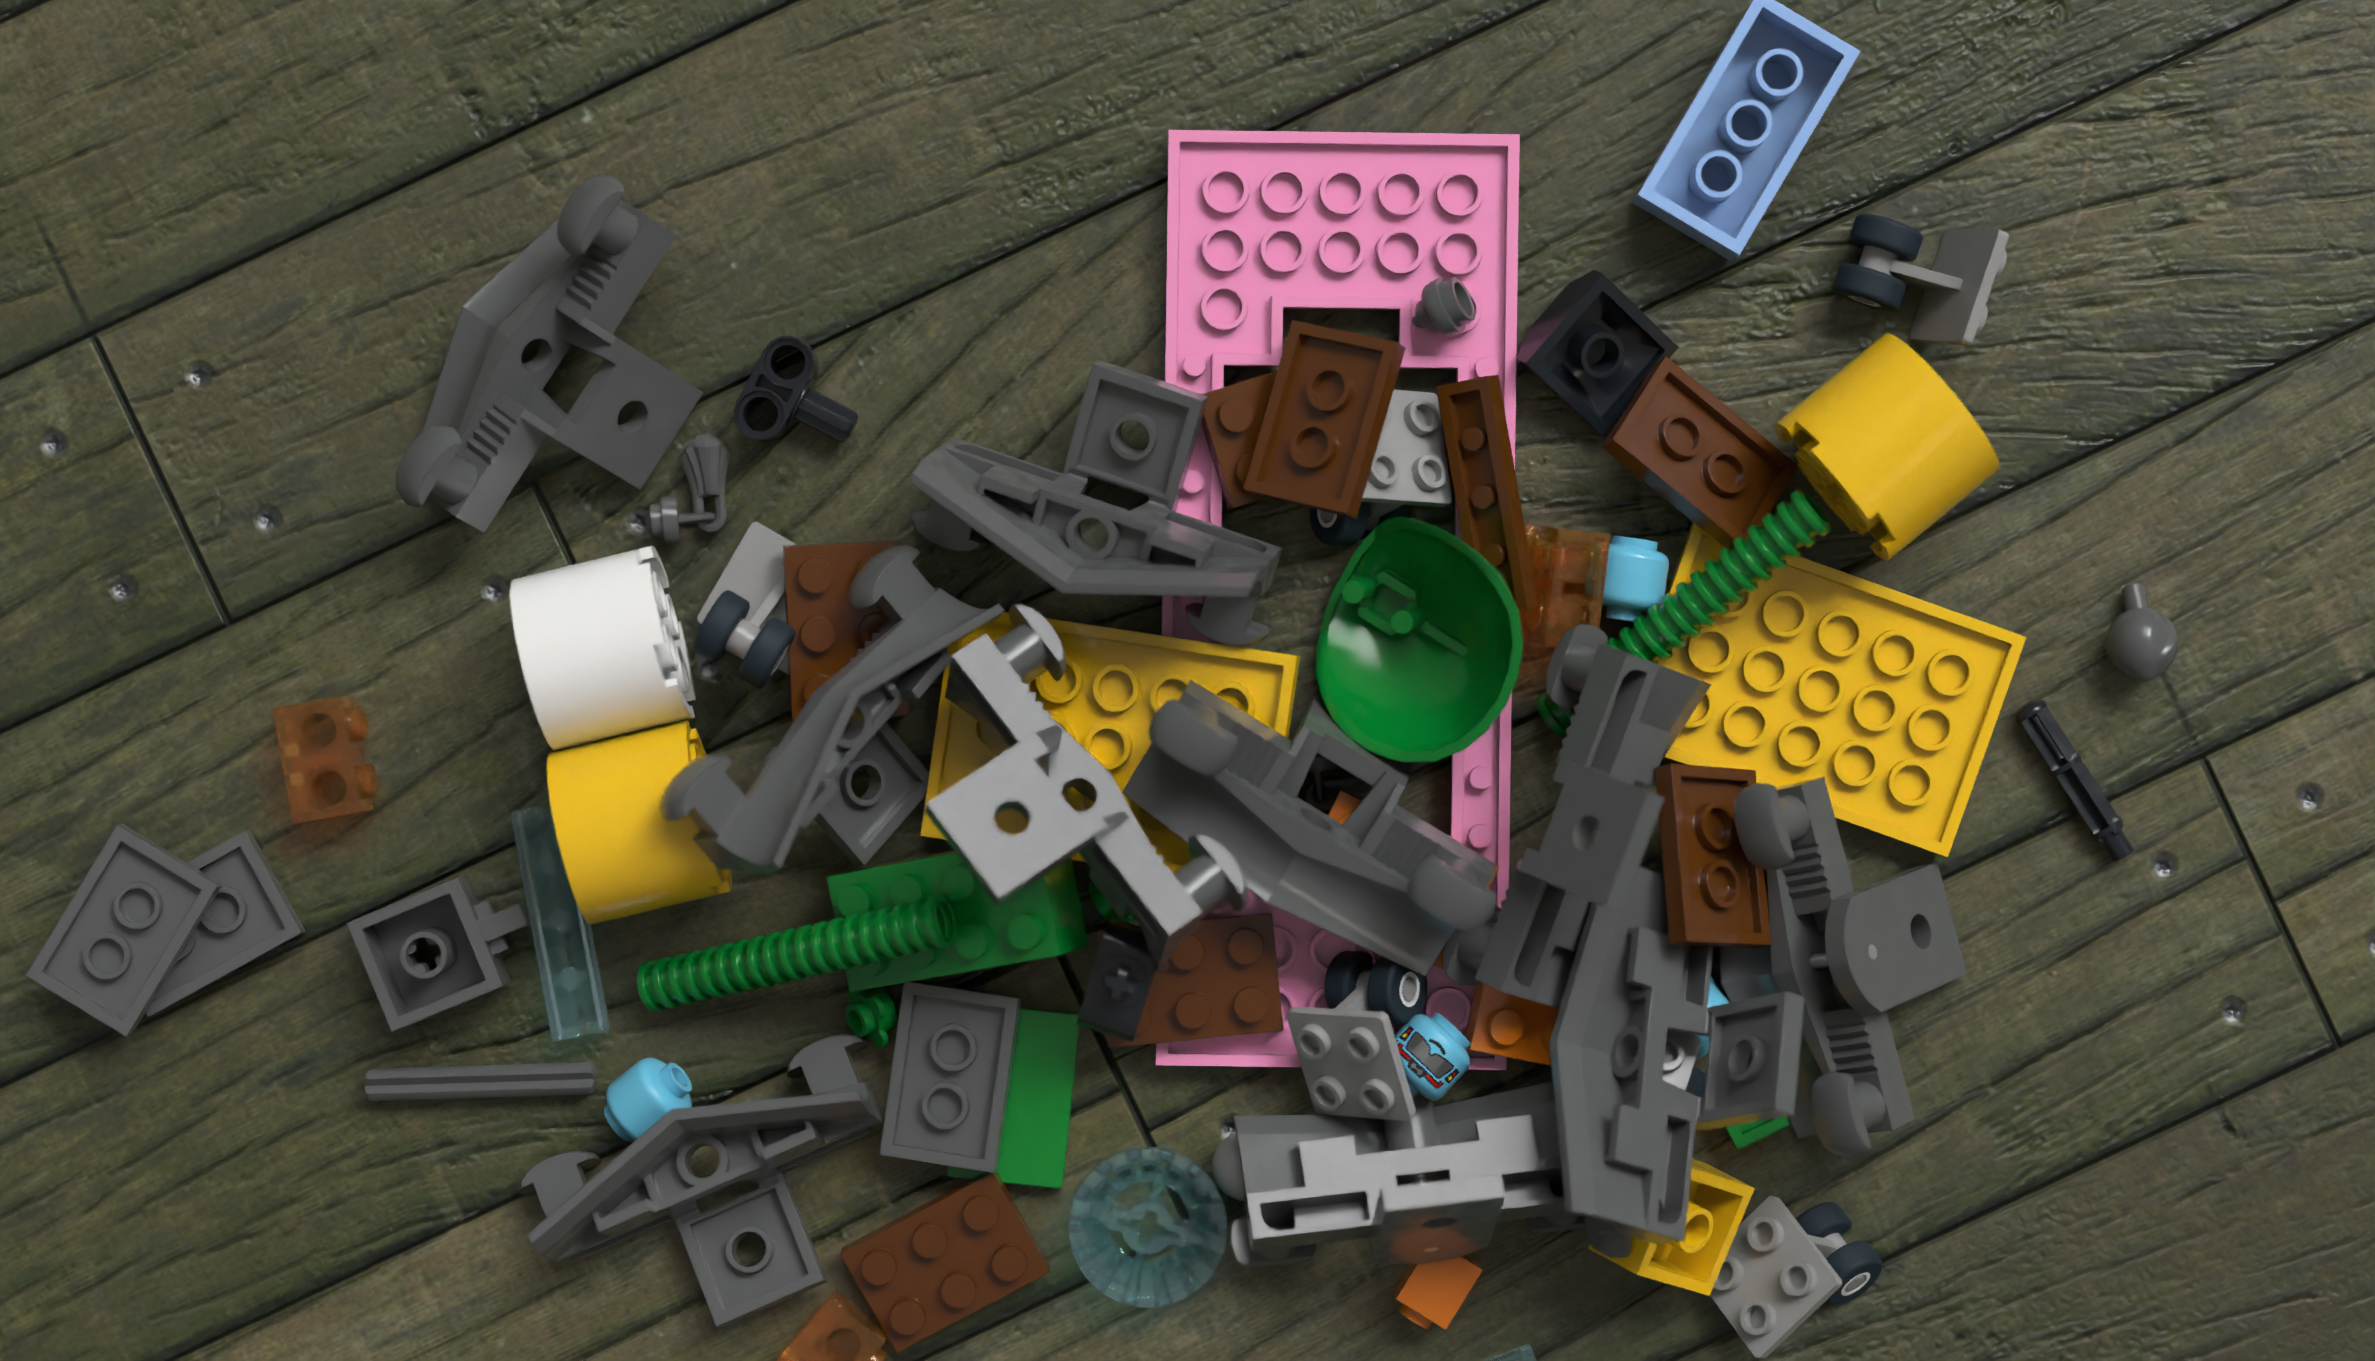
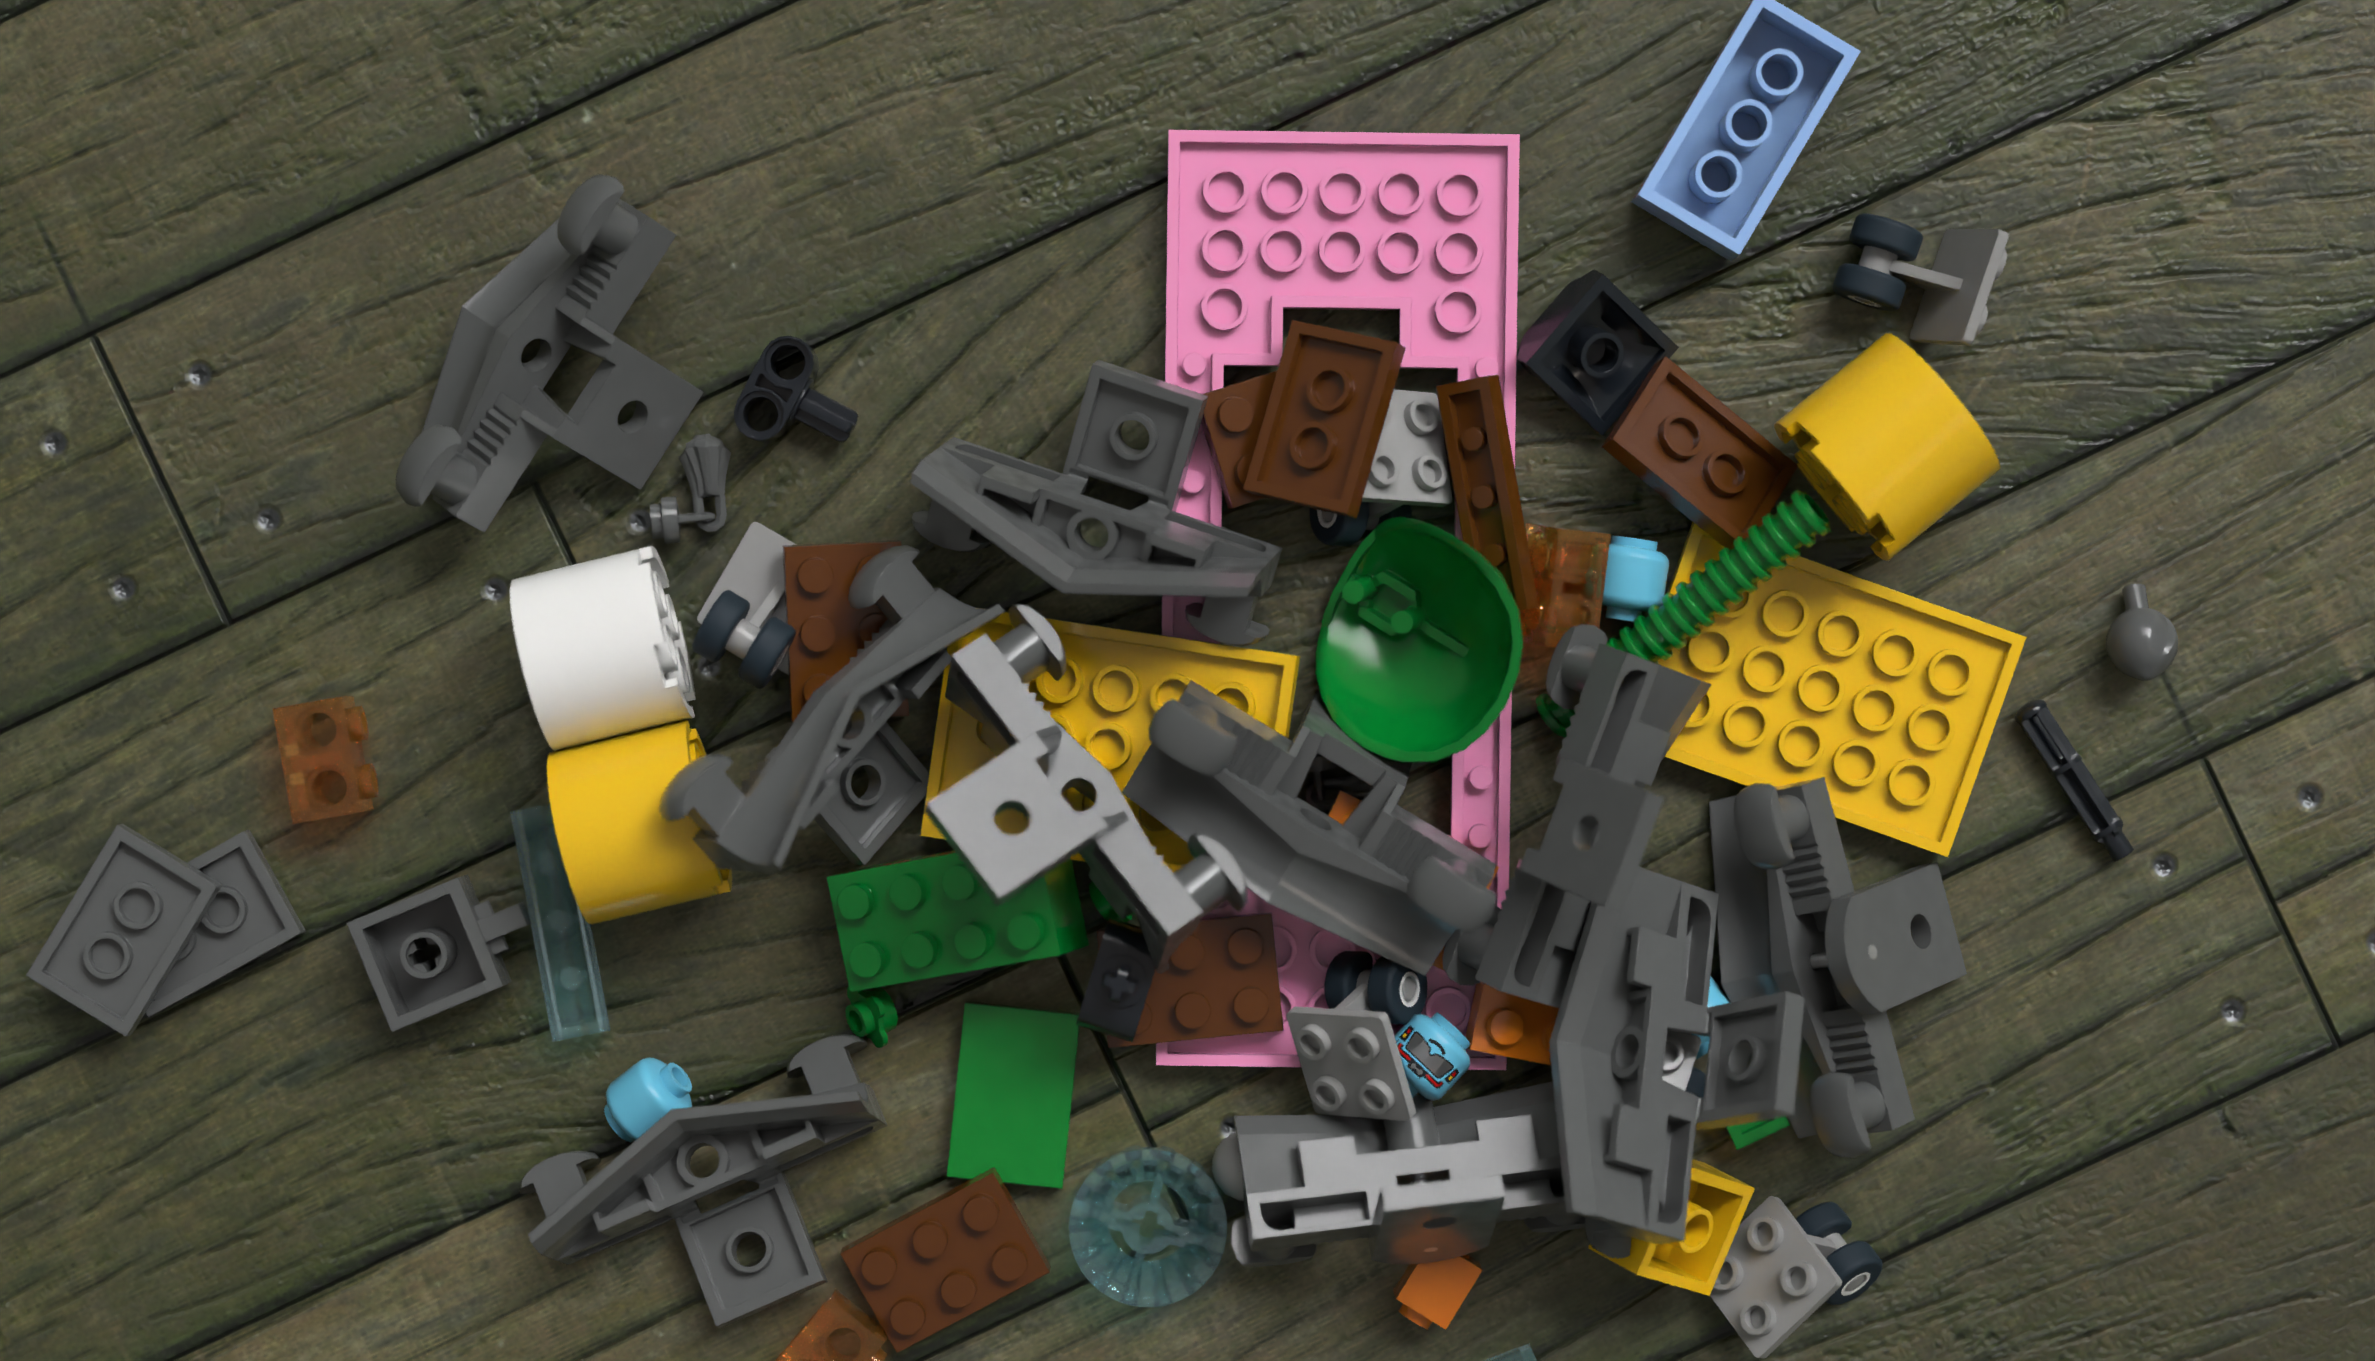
(480, 1081): dark grey axle -> none
(797, 953): green piece -> none
(950, 1076): dark grey plate -> none
(1444, 307): dark grey plate -> none
(1708, 880): reddish brown plate -> none

